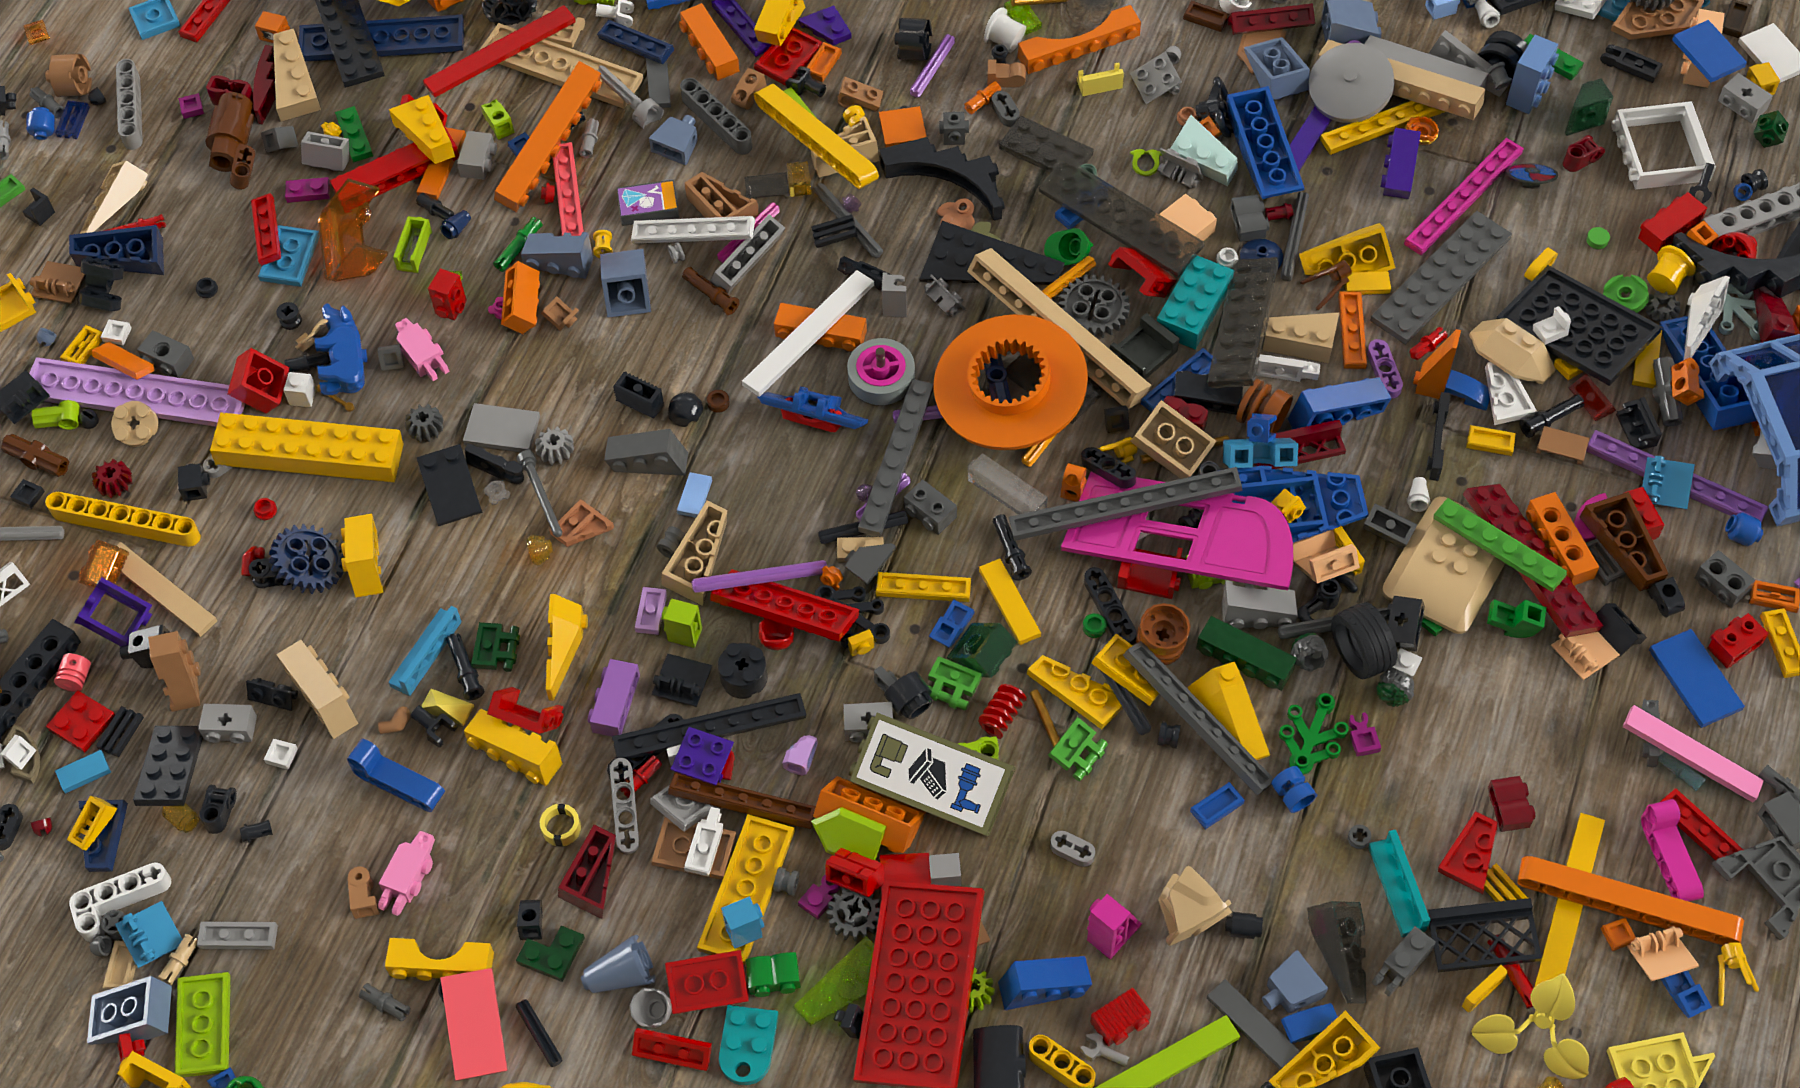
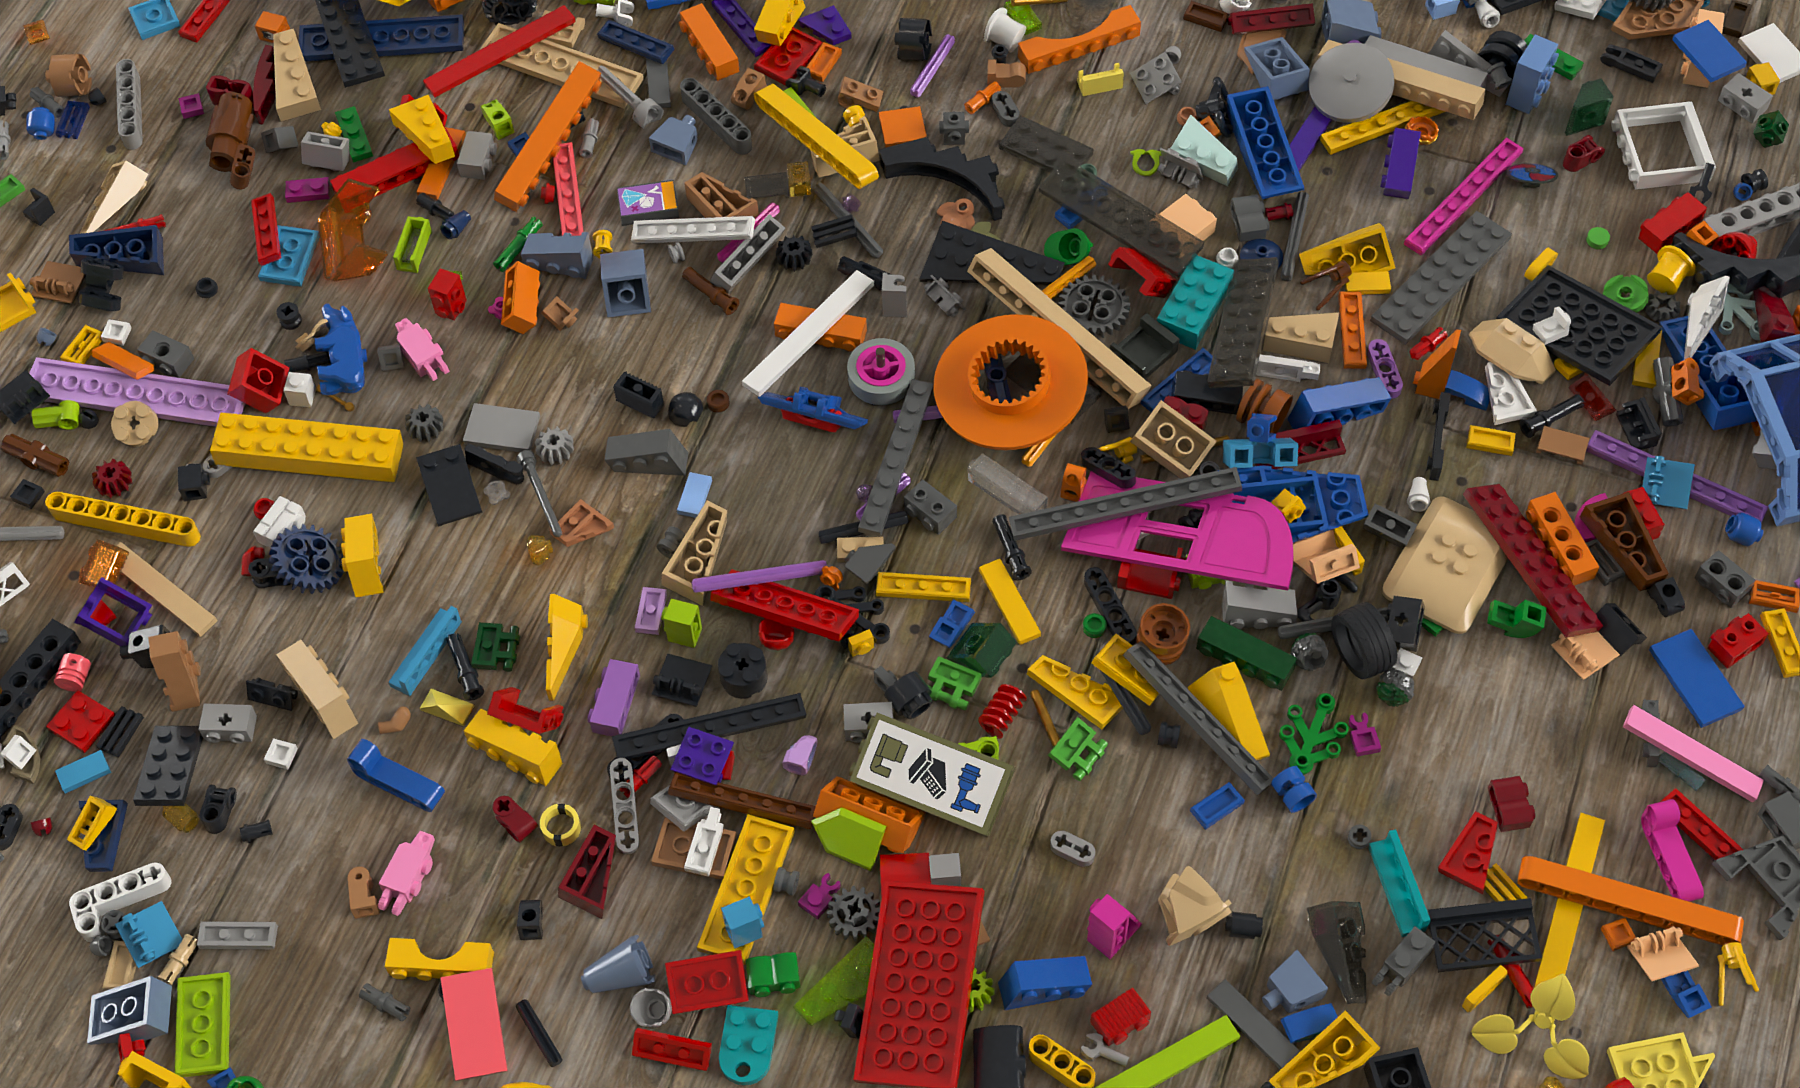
(103, 614): none -> red tile
(280, 516): none -> white brick
(432, 723): black piece -> none
(516, 820): none -> dark red piece
(552, 960): dark green plate -> none
(794, 252): none -> black gear
(854, 872): red brick -> none
(1500, 545): bright green plate -> none

